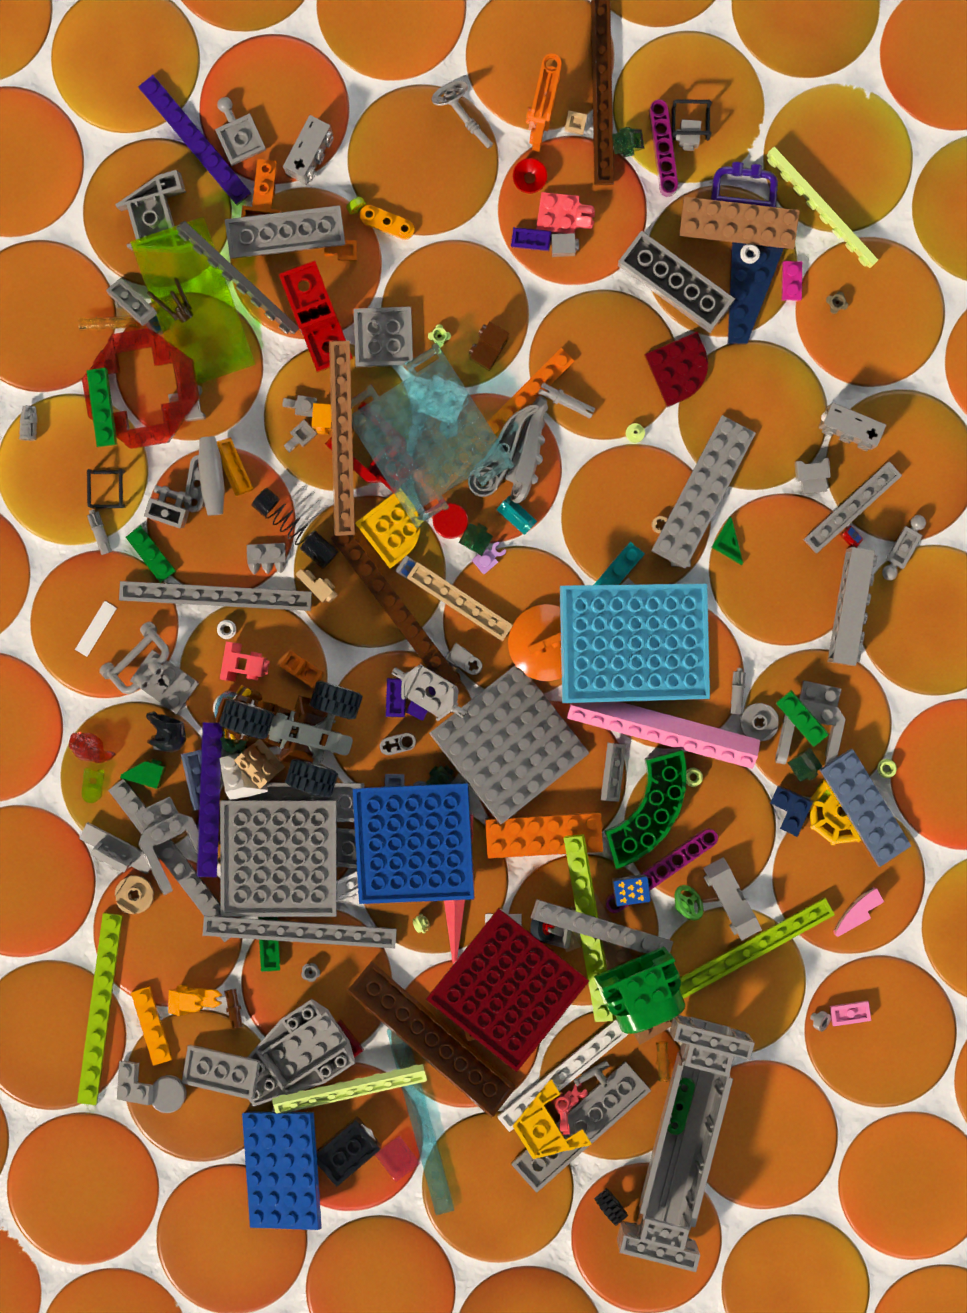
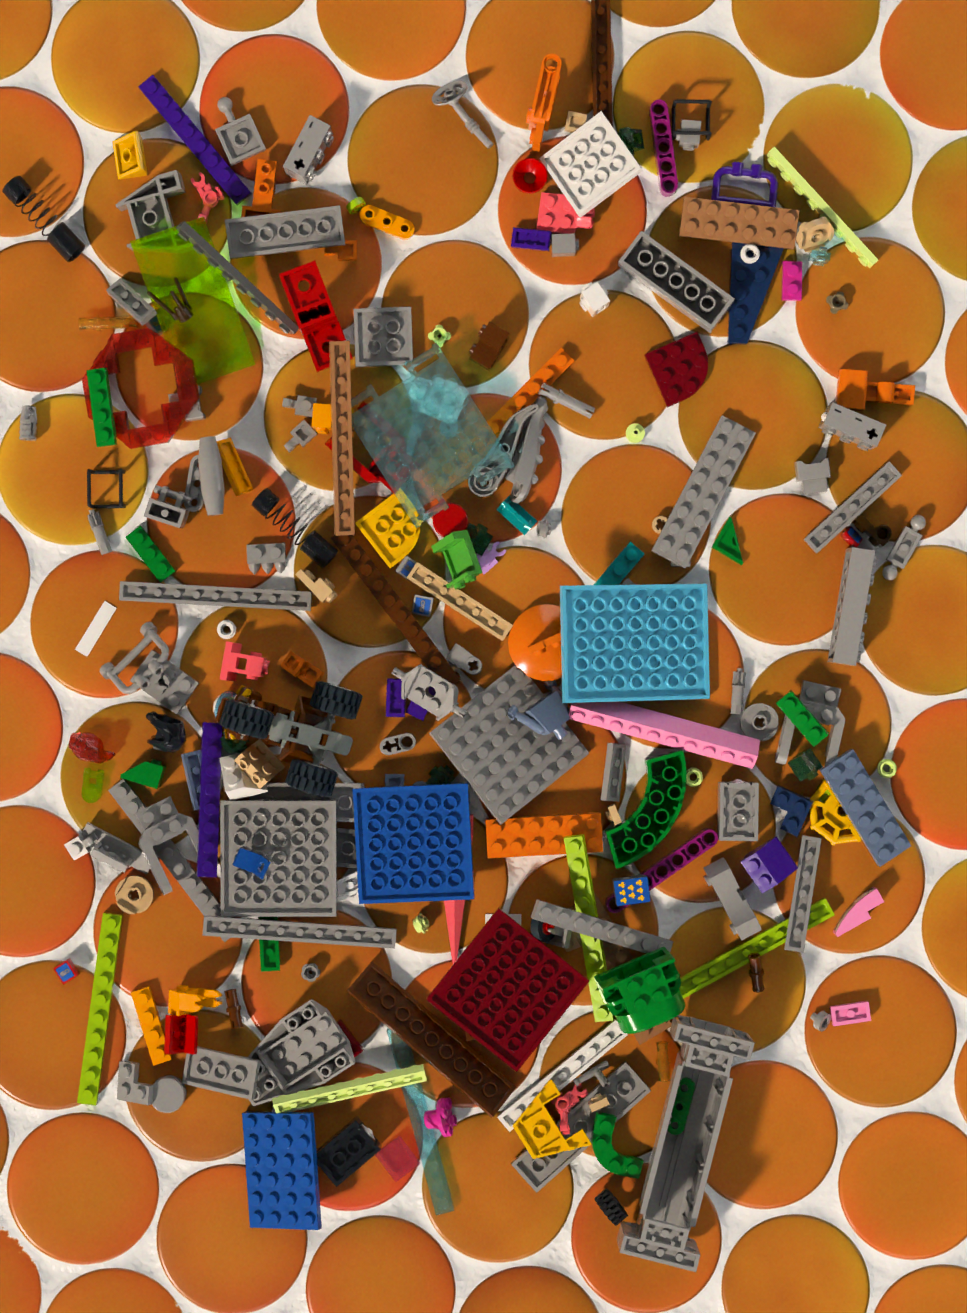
(61, 236): none -> black piece
(66, 971): none -> slope
(79, 846): none -> light grey plate
(130, 156): none -> yellow slope
(181, 1034): none -> red bracket
(209, 197): none -> coral piece
(251, 862): none -> blue bracket
(422, 605): none -> slope
(441, 1117): none -> dark pink plate
(459, 557): none -> bright green panel
(543, 528): none -> light grey plate
(546, 714): none -> sand blue torso
(590, 164): none -> white plate
(594, 298): none -> white brick
(598, 1101): none -> tan plate
(605, 1153): none -> green plate
(612, 814): none -> tan plate
(685, 905): bright green piece -> none
(737, 810): none -> light grey piece
(756, 972): none -> reddish brown pin
(769, 864): none -> dark purple slope
(802, 894): none -> light grey plate
(819, 257): none -> clear light blue plate
(820, 228): none -> tan plate
(855, 391): none -> orange plate
(864, 525): none -> dark brown plate

